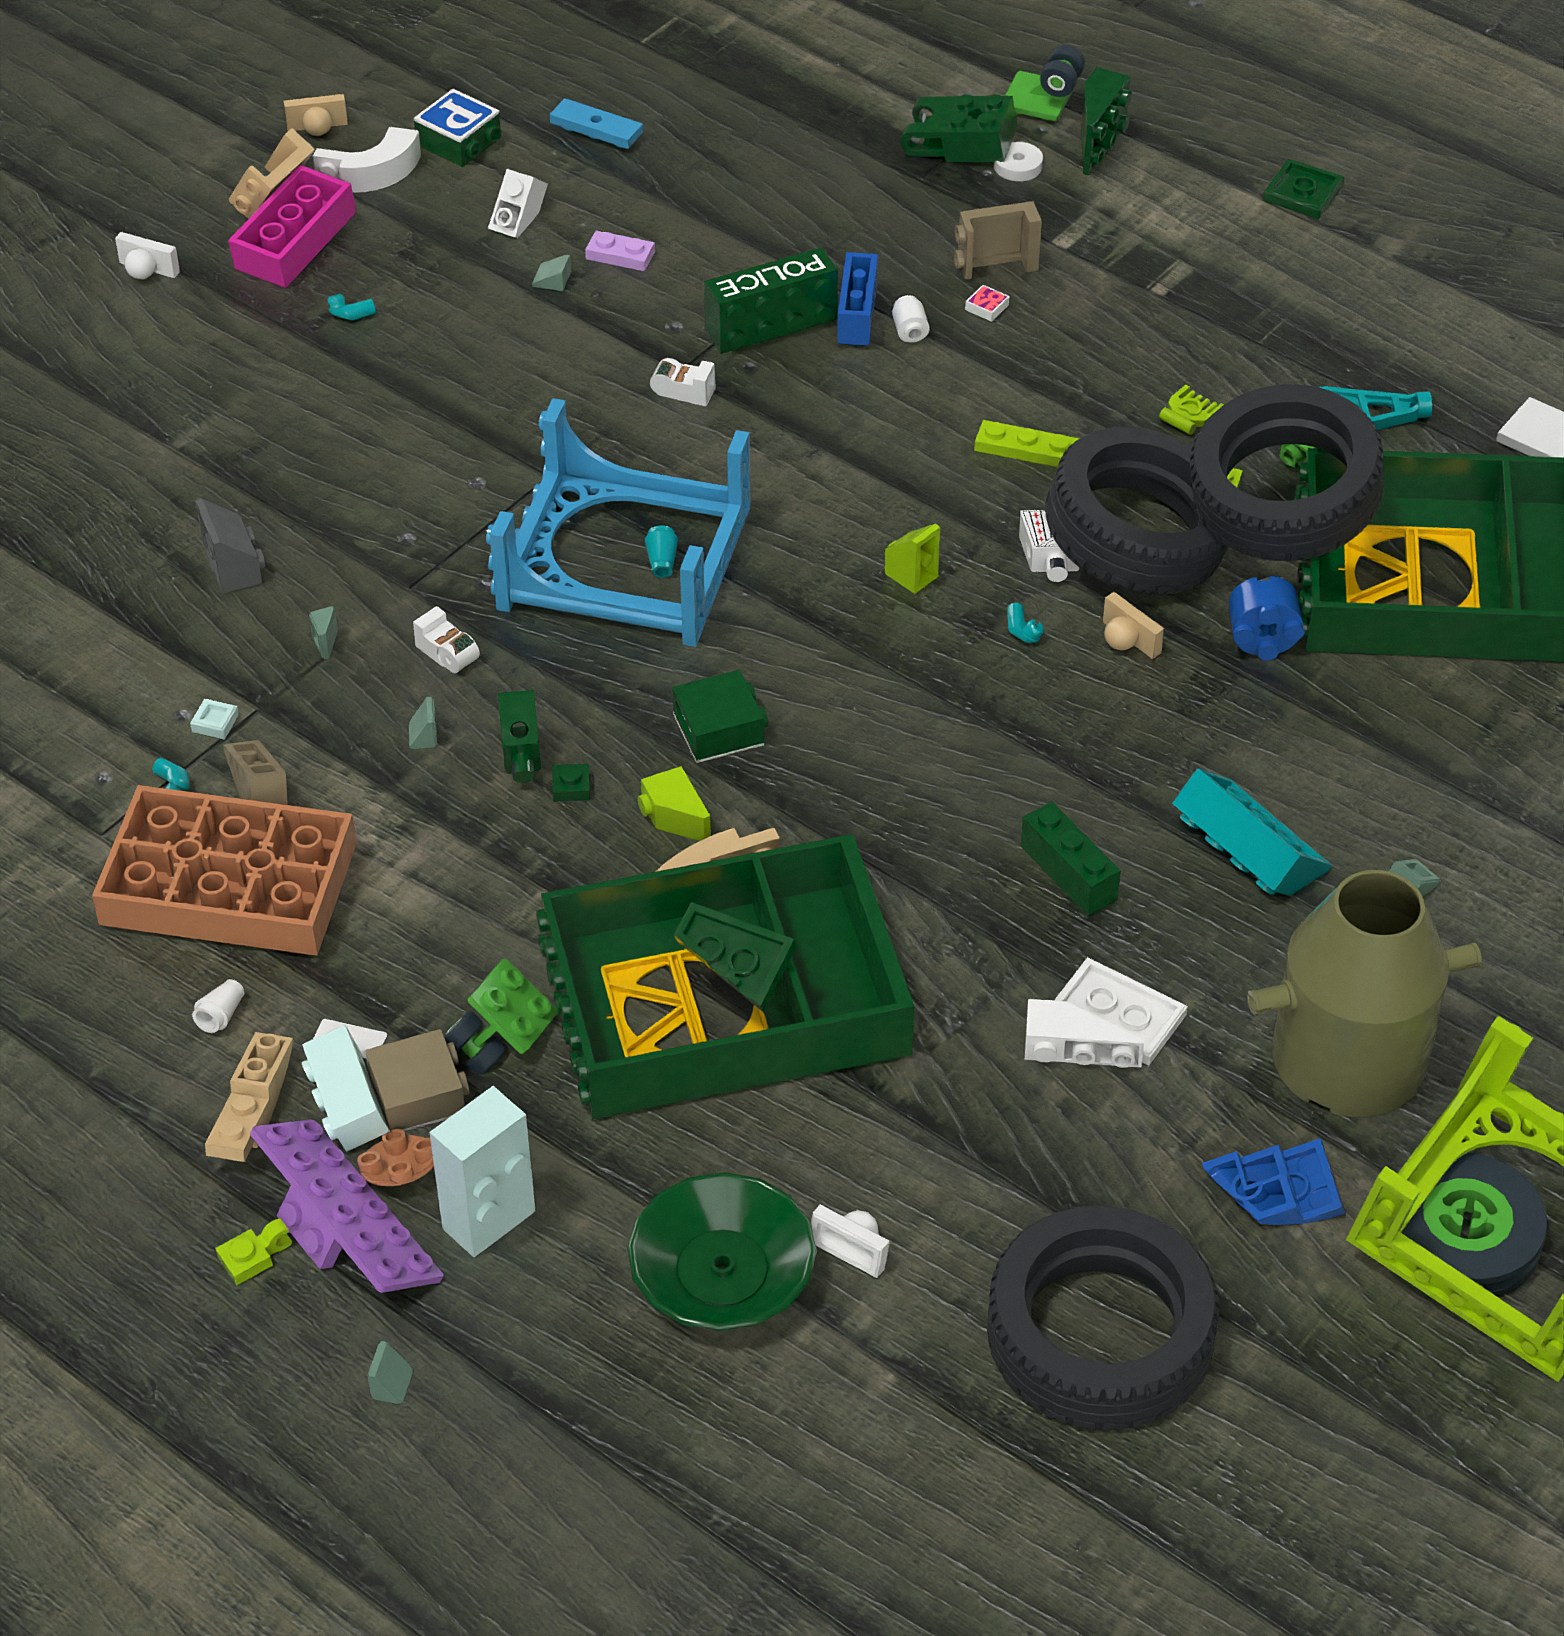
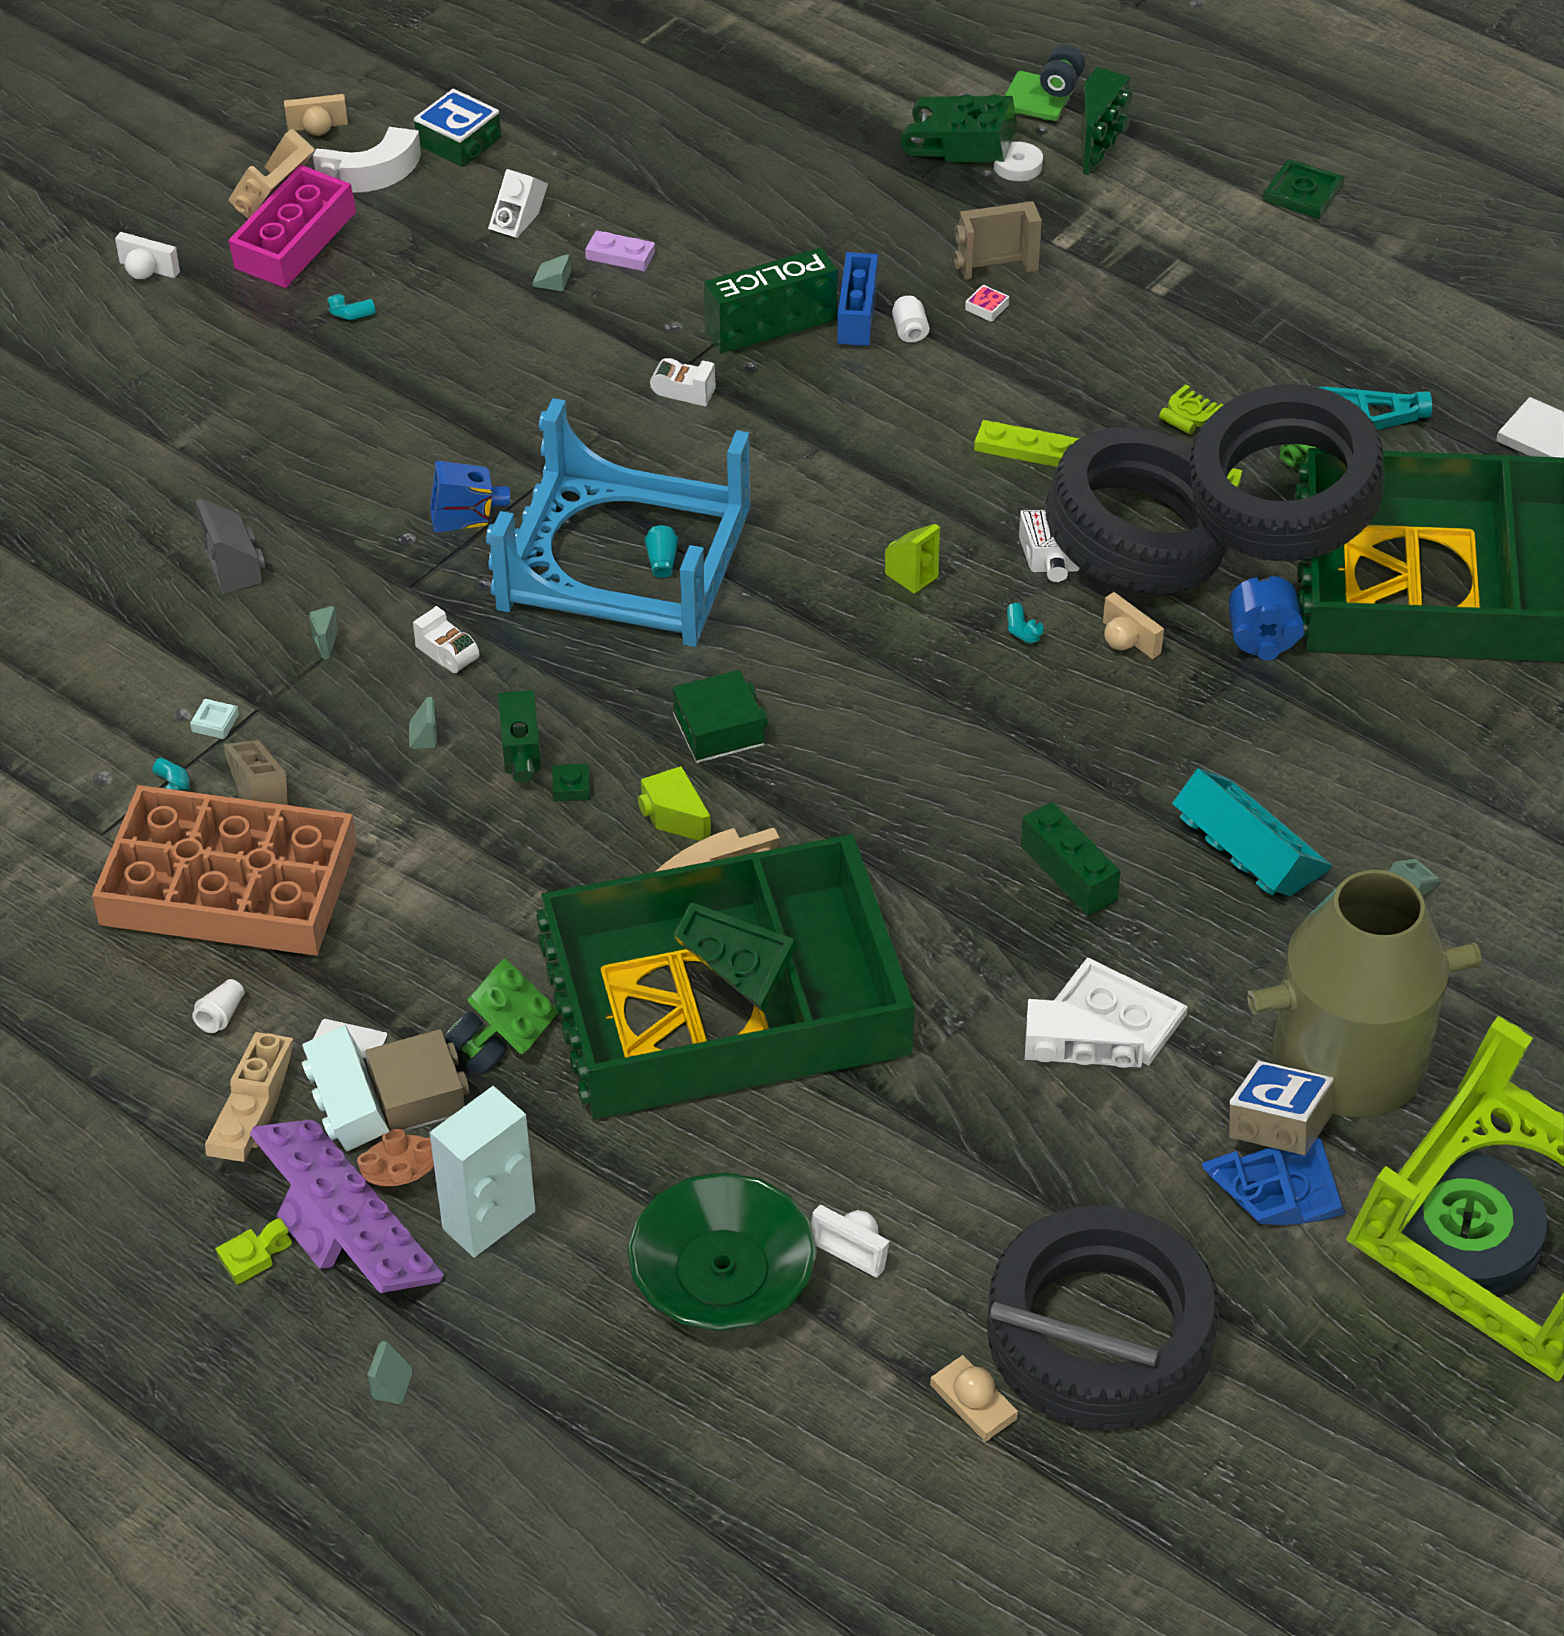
(463, 496): none -> blue torso
(596, 123): dark azure tile -> none
(974, 1397): none -> tan tile
(1074, 1334): none -> dark grey bar
(1281, 1107): none -> piece

